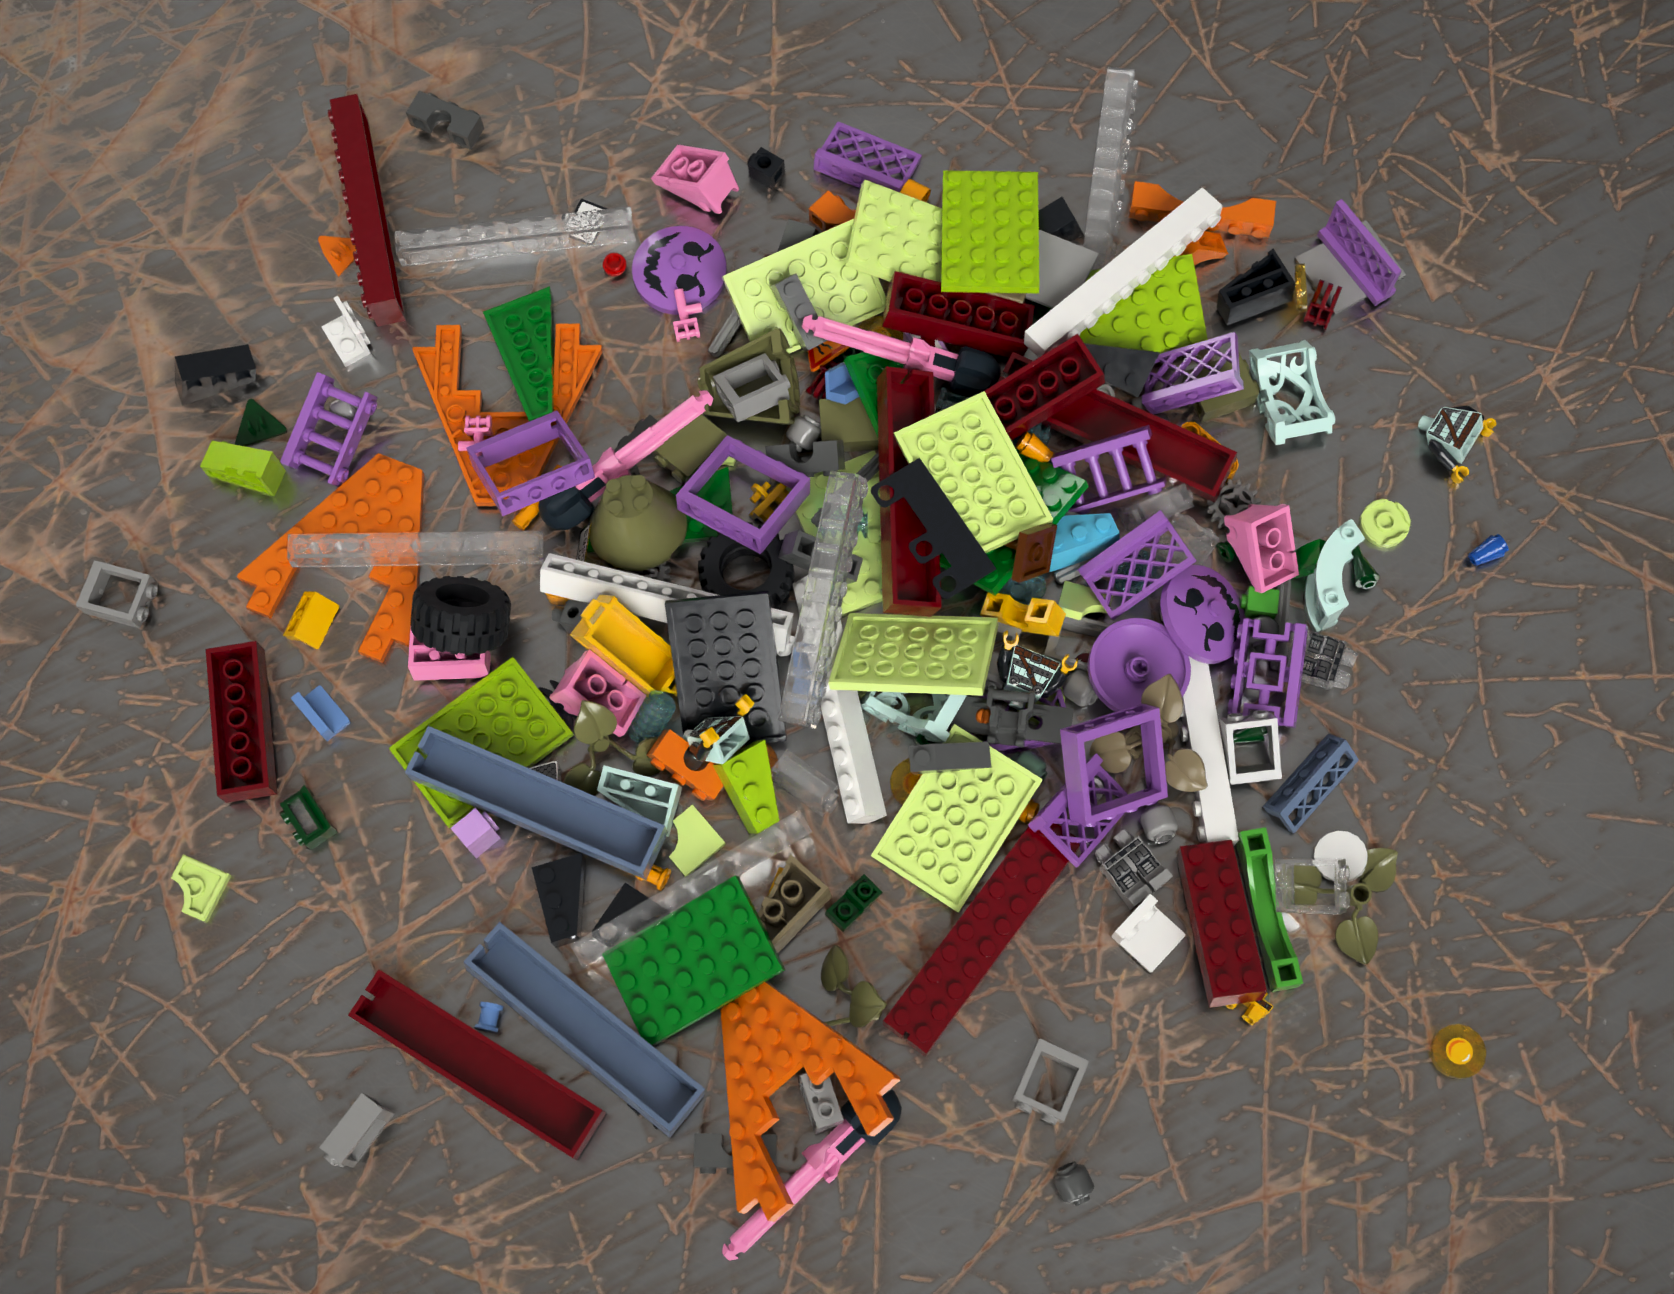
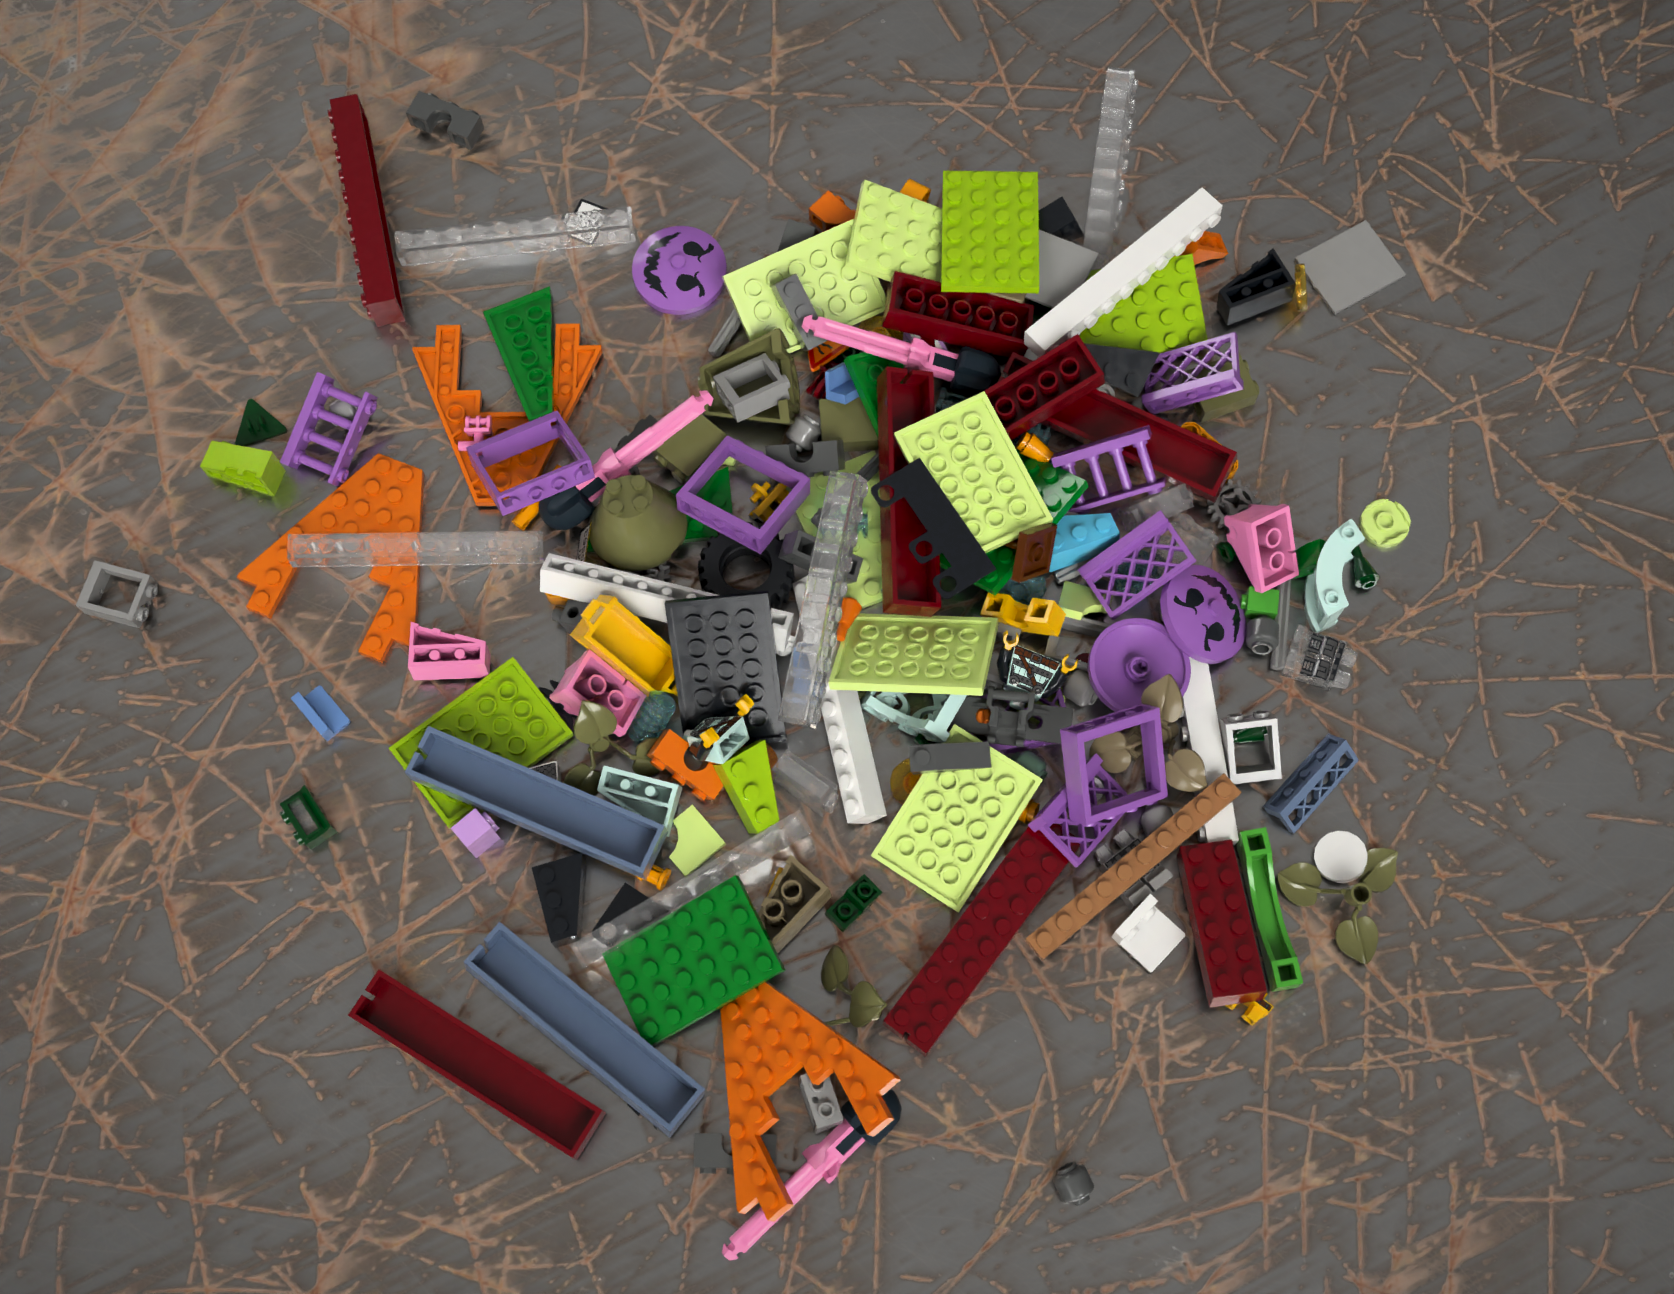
(200, 885): yellowish green tile -> none
(213, 372): black wedge -> none
(241, 722): dark red brick -> none
(311, 619): yellow panel -> none
(337, 252): orange piece -> none
(347, 335): white bracket -> none
(356, 1131): light grey window -> none
(460, 615): black tyre -> none
(488, 1017): medium blue bush -> none
(614, 264): red plate -> none
(684, 312): bright pink arm -> none
(697, 176): bright pink piece -> none
(766, 176): black brick -> none
(850, 610): none -> orange cone
(855, 173): medium lavender fence -> none
(1058, 1055): light grey window -> none
(1132, 866): none -> medium nougat plate
(1251, 217): orange arch -> none
(1282, 425): light aqua fence -> none
(1285, 886): clear window -> none
(1290, 675): medium lavender fence -> none
(1321, 307): dark red arm -> none
(1360, 263): medium lavender fence -> none
(1454, 434): torso -> none
(1458, 1051): clear yellow tile -> none
(1490, 549): blue cone -> none

